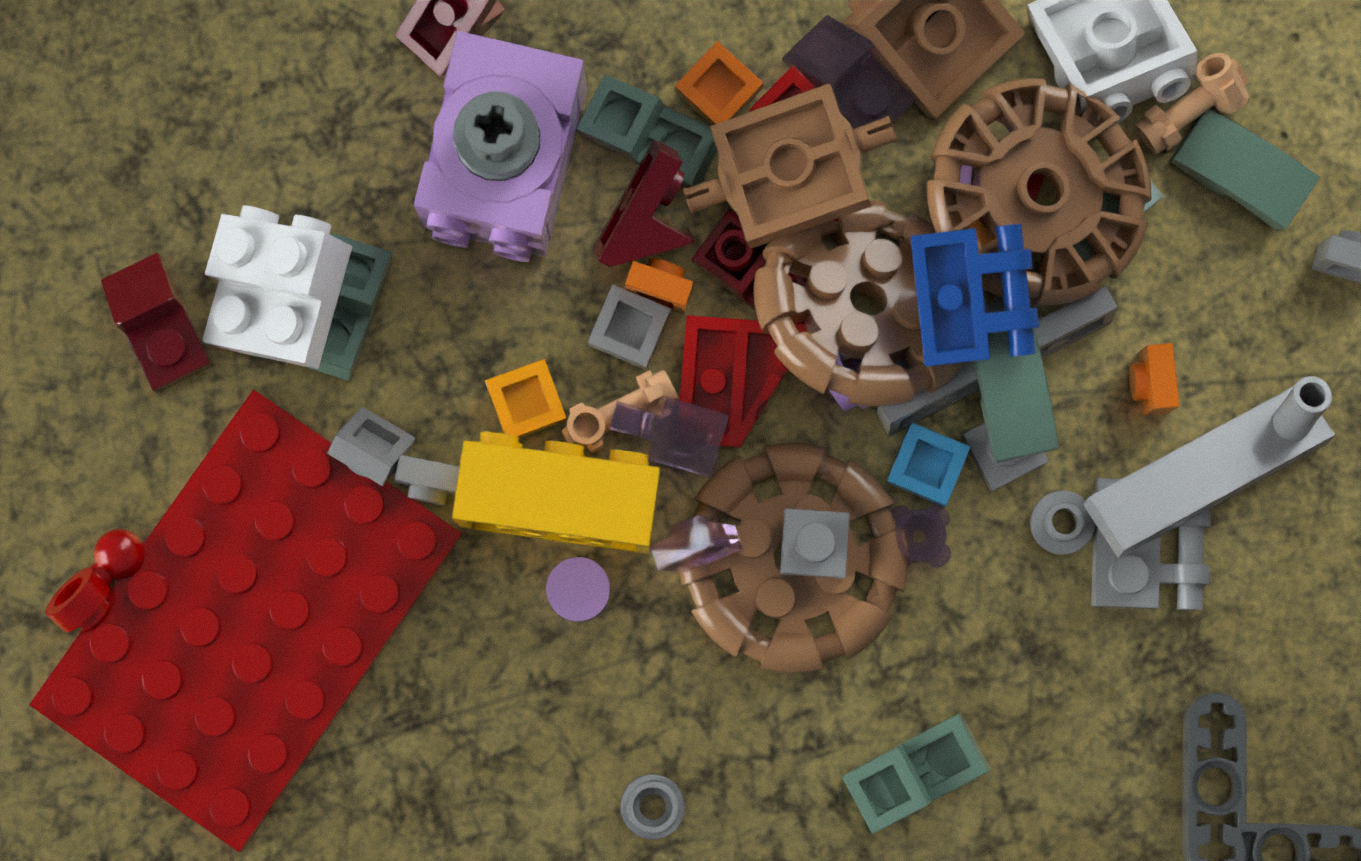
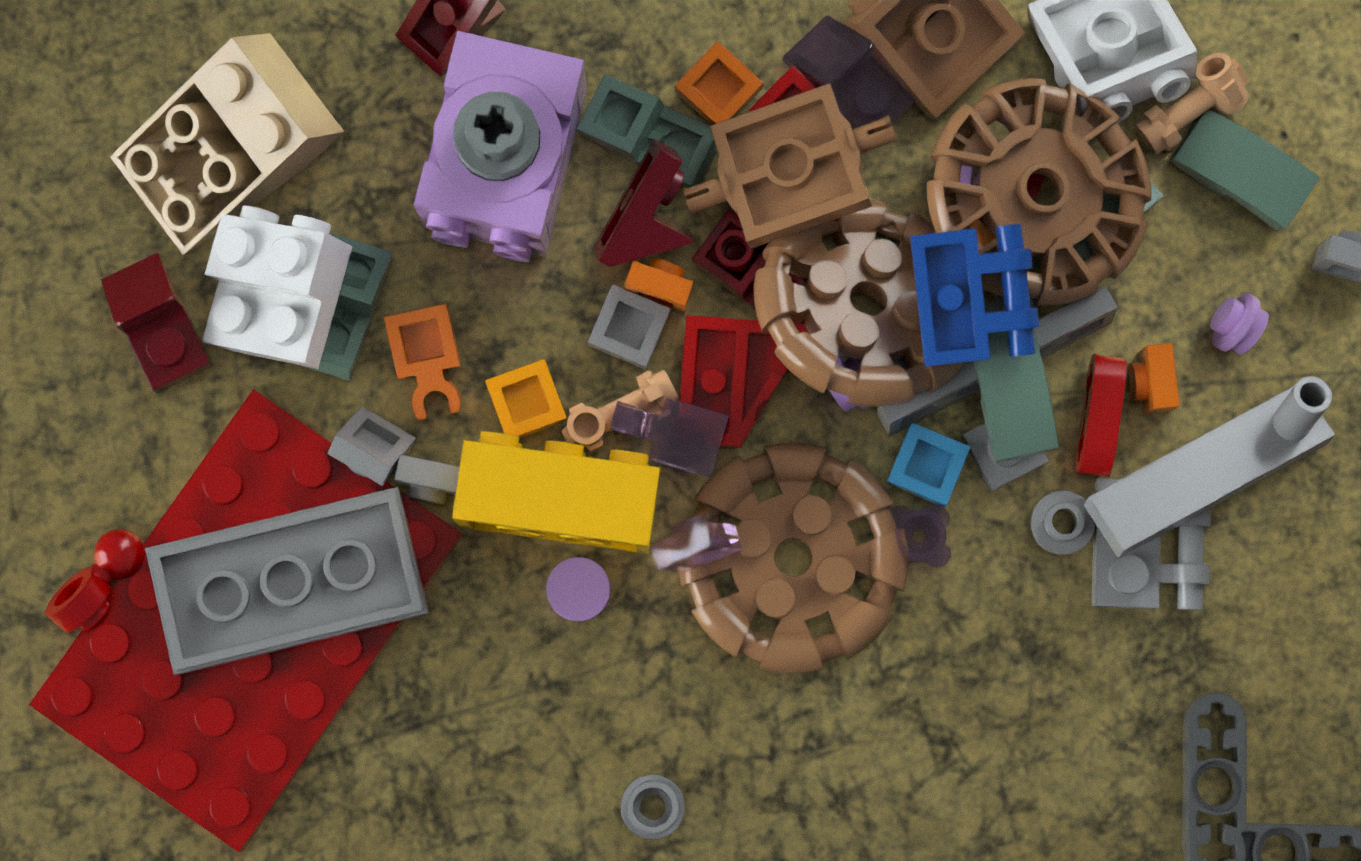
(226, 139): none -> tan slope
(286, 581): none -> light grey tile
(423, 347): none -> orange plate
(814, 543): light grey plate -> none
(916, 773): sand green slope -> none
(1101, 415): none -> red beam
(1238, 323): none -> lavender plate

